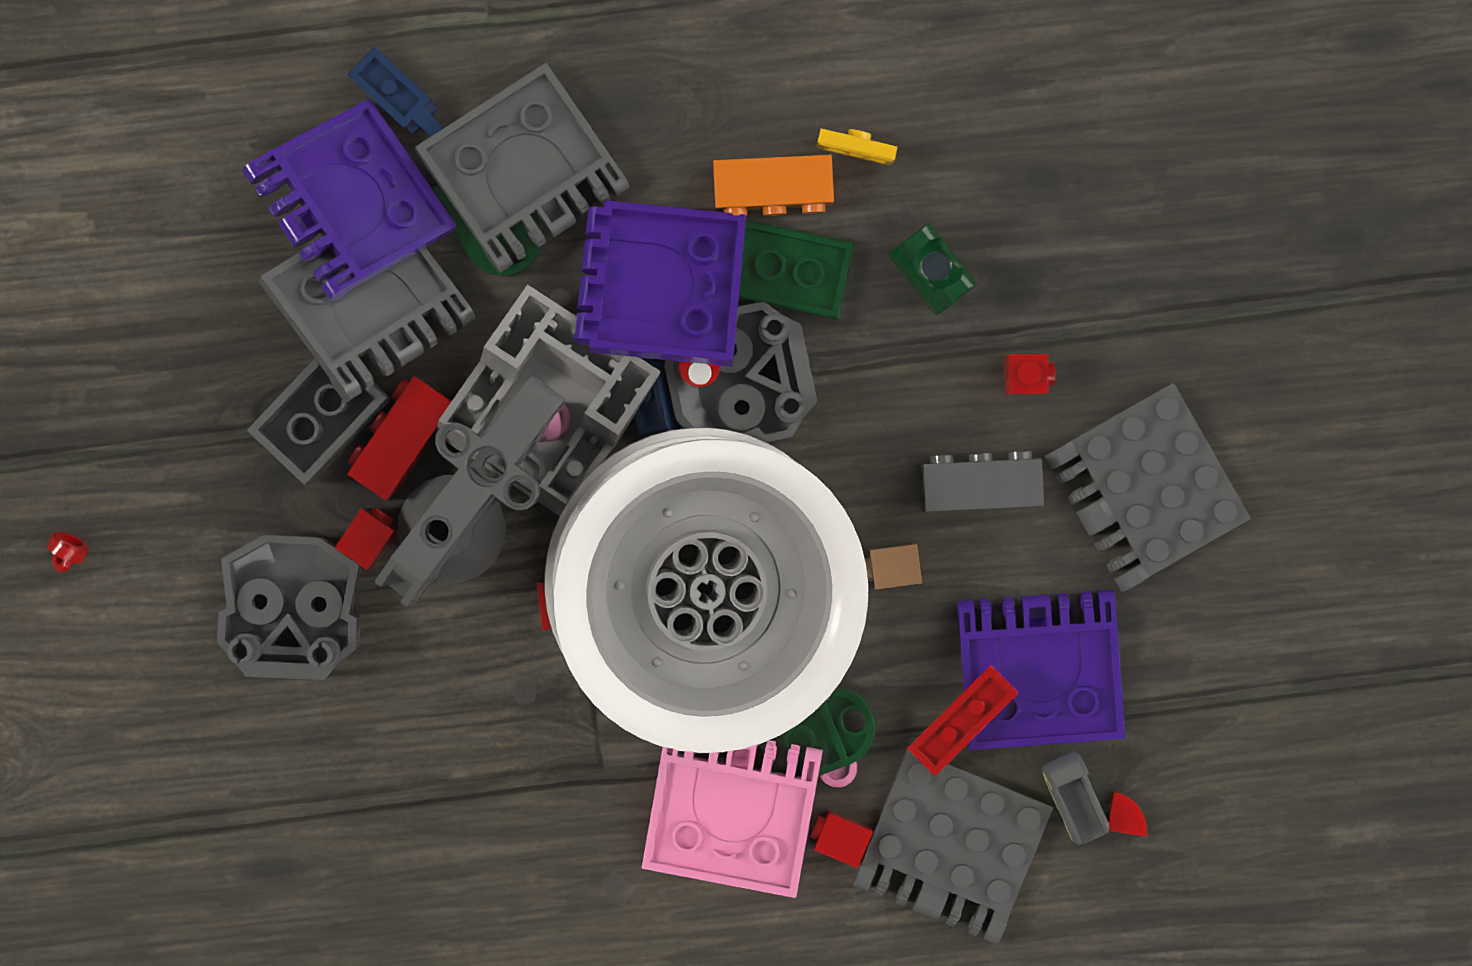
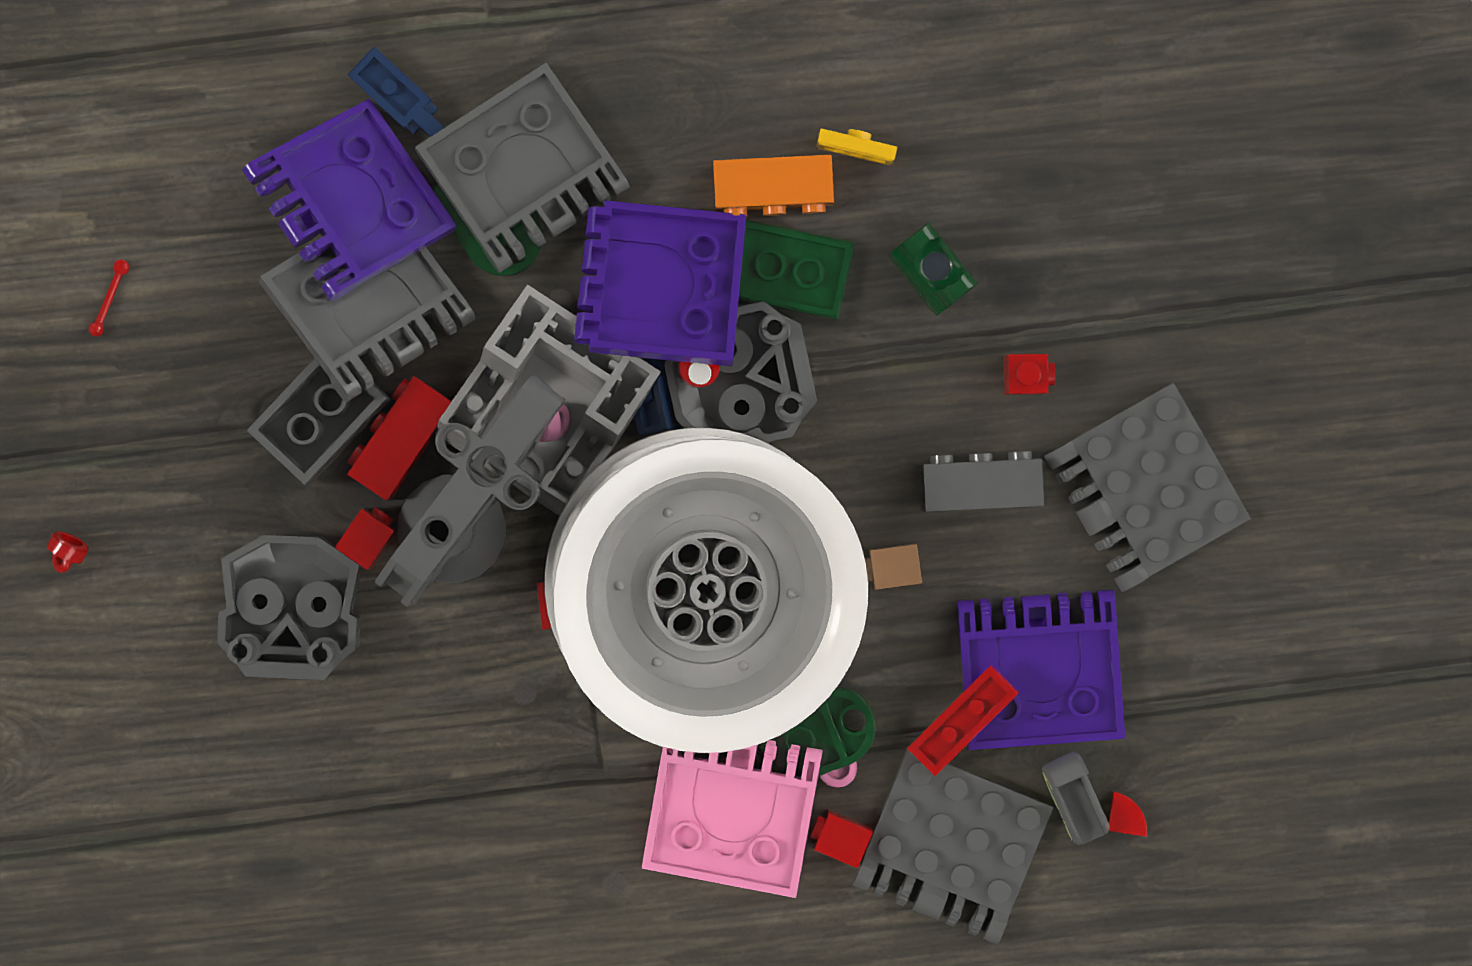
(120, 268): none -> red hinge

